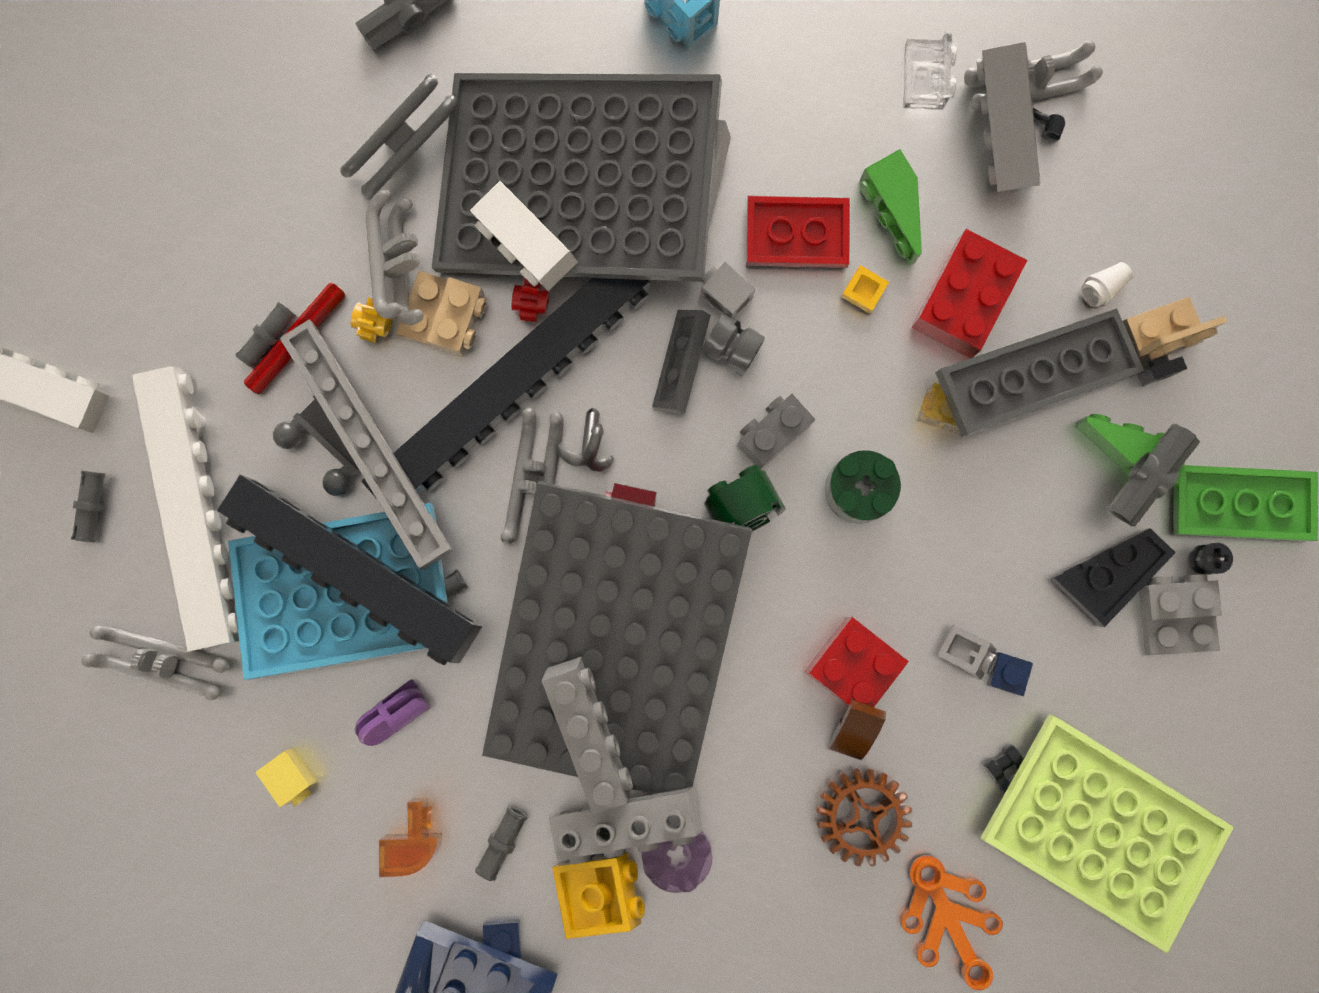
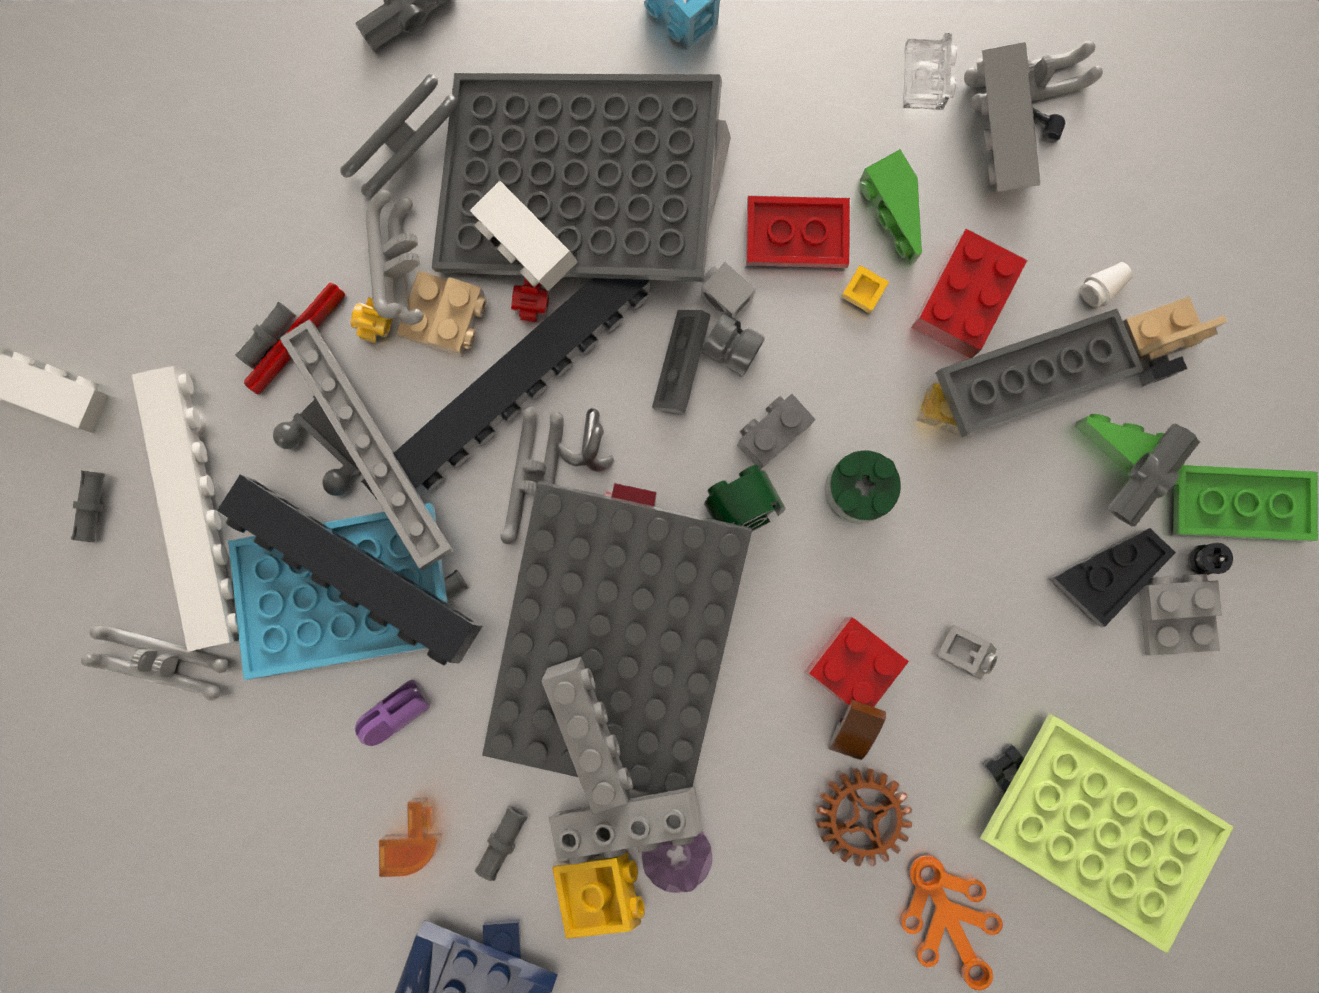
(287, 778): light yellow brick -> none
(1010, 674): dark blue plate -> none

